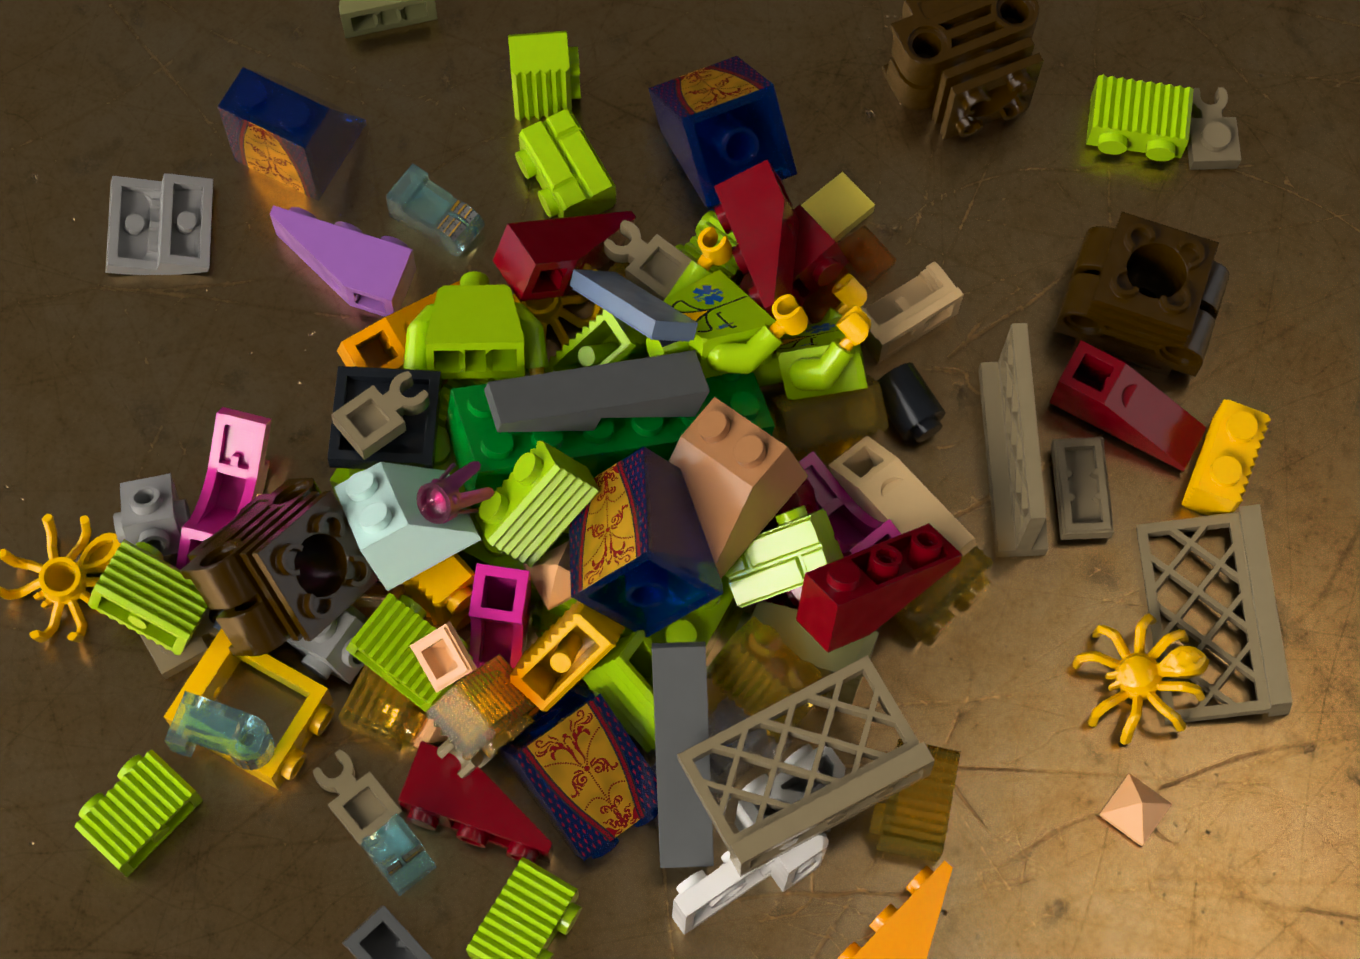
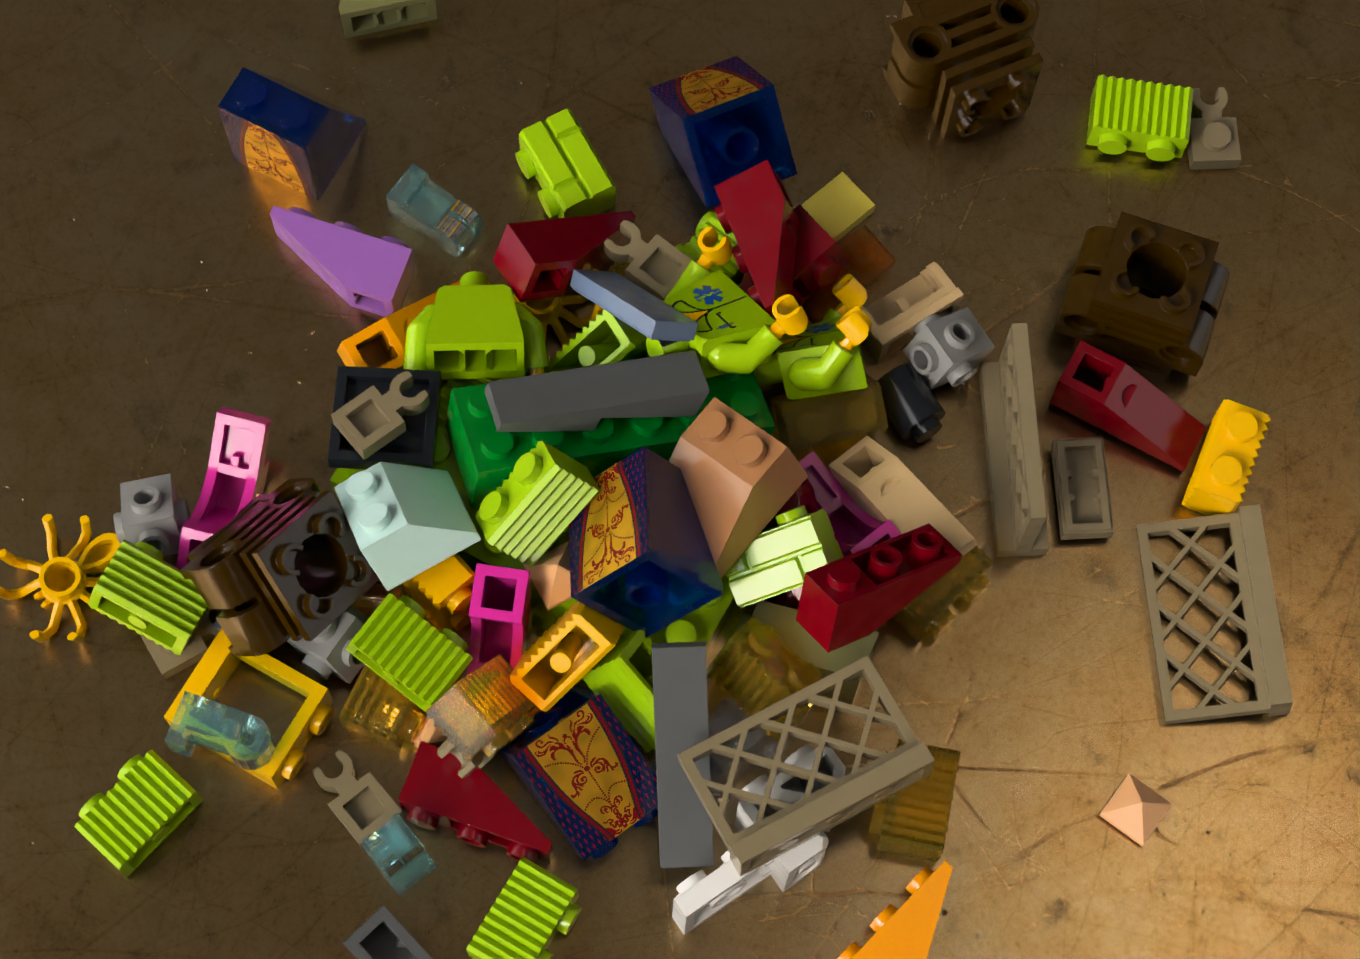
(159, 225): light grey slope -> none
(441, 499): piece -> none
(443, 657): light nougat slope -> none
(543, 73): lime brick -> none
(948, 348): none -> light grey brick
(1141, 675): yellow animal -> none

